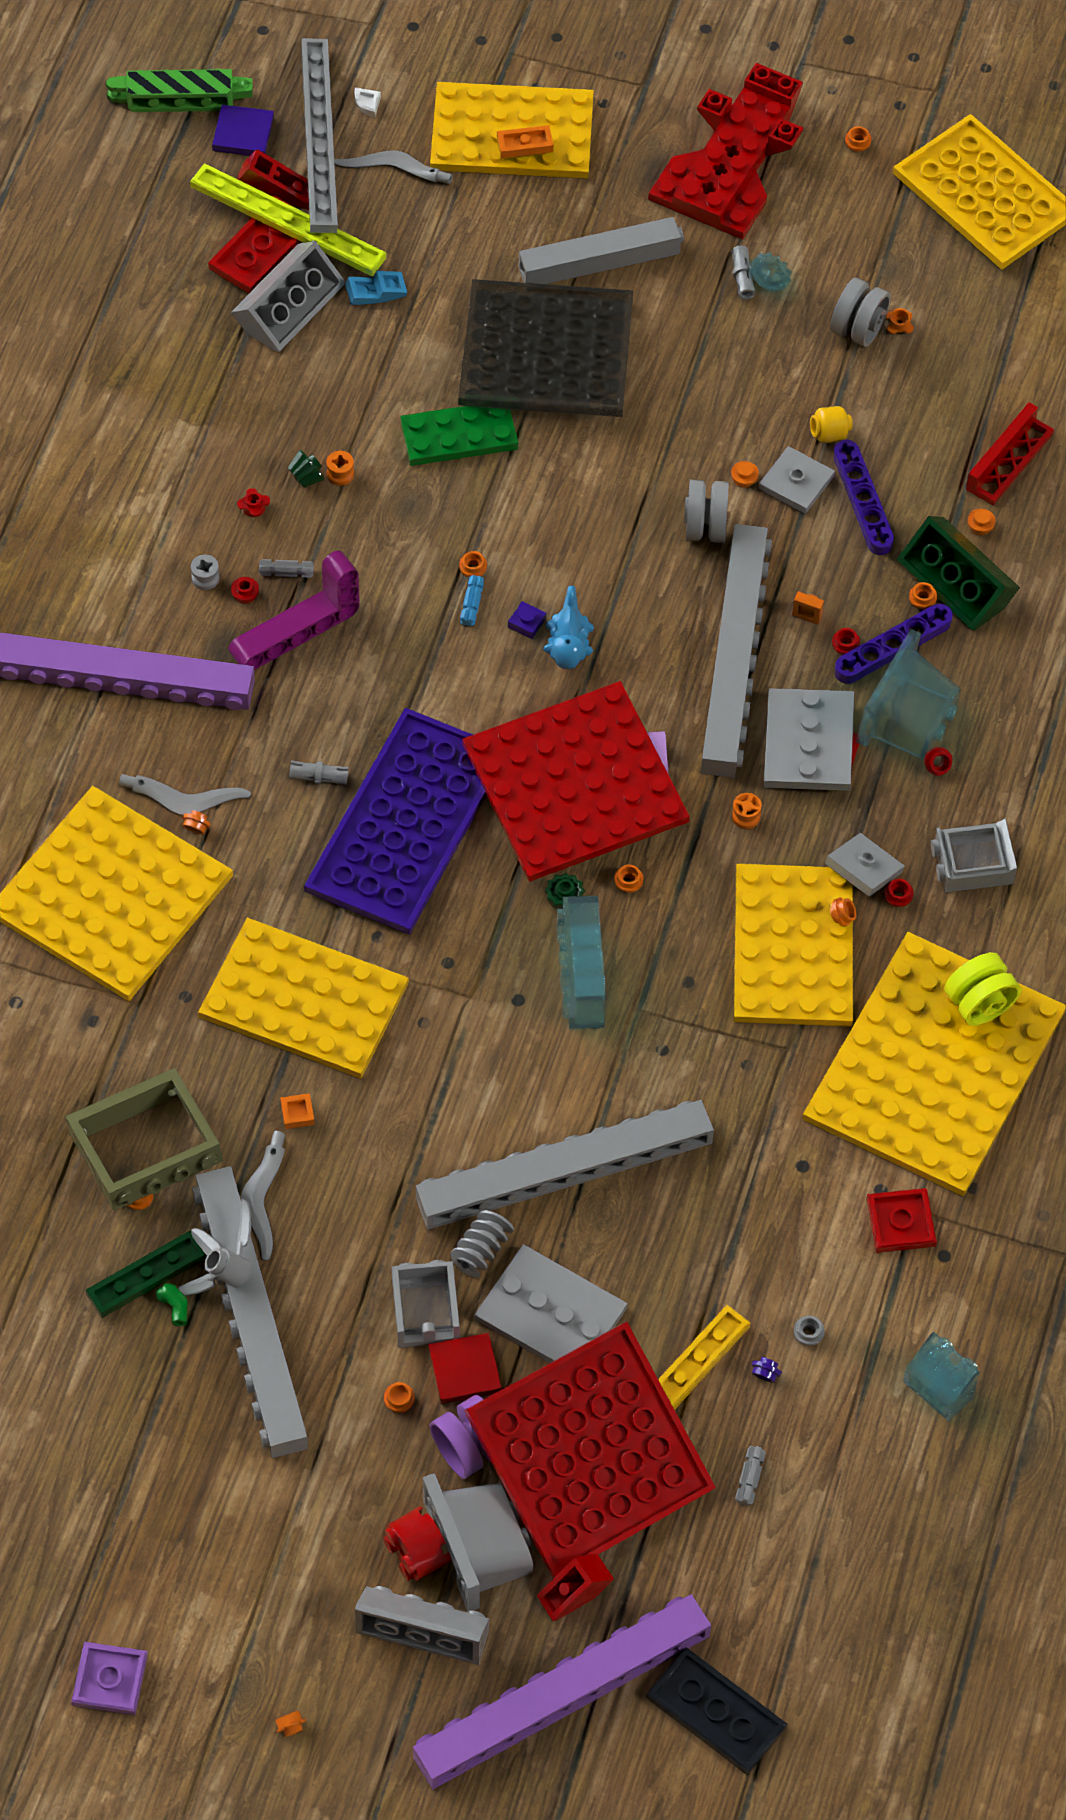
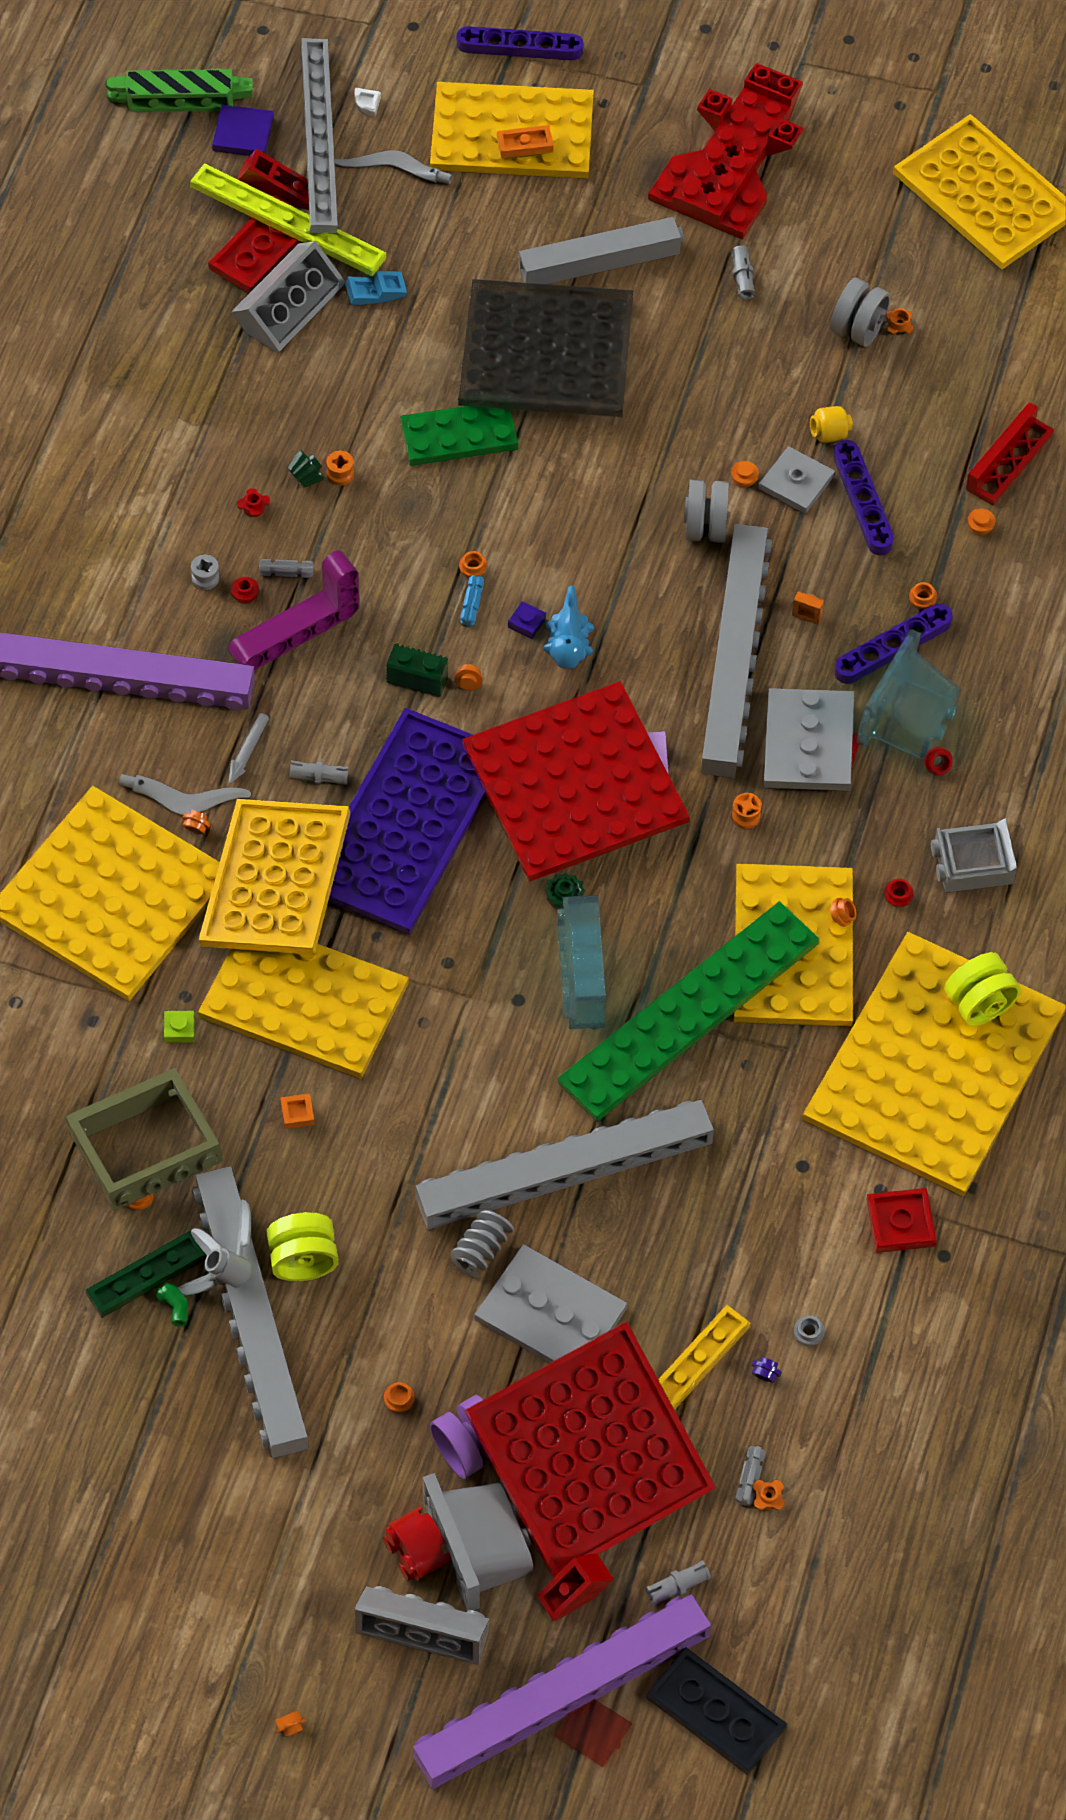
(109, 1678): medium lavender plate -> none
(179, 1026): none -> lime plate
(237, 765): none -> light grey piece
(256, 1189): light grey piece -> none
(275, 876): none -> yellow plate
(302, 1246): none -> neon yellow wheel
(417, 670): none -> dark green brick
(425, 1303): window -> none
(464, 1368): red tile -> none
(468, 677): none -> orange plate
(509, 36): none -> dark purple beam
(594, 1731): none -> clear red piece
(632, 872): orange plate -> none
(678, 1583): none -> light grey pin
(688, 1011): none -> green plate
(761, 272): clear light blue gear -> none
(766, 1503): none -> orange plate
(845, 635): red plate -> none
(858, 139): orange plate -> none
(864, 864): light grey plate -> none
(942, 1376): clear light blue slope -> none
(958, 572): dark green slope -> none

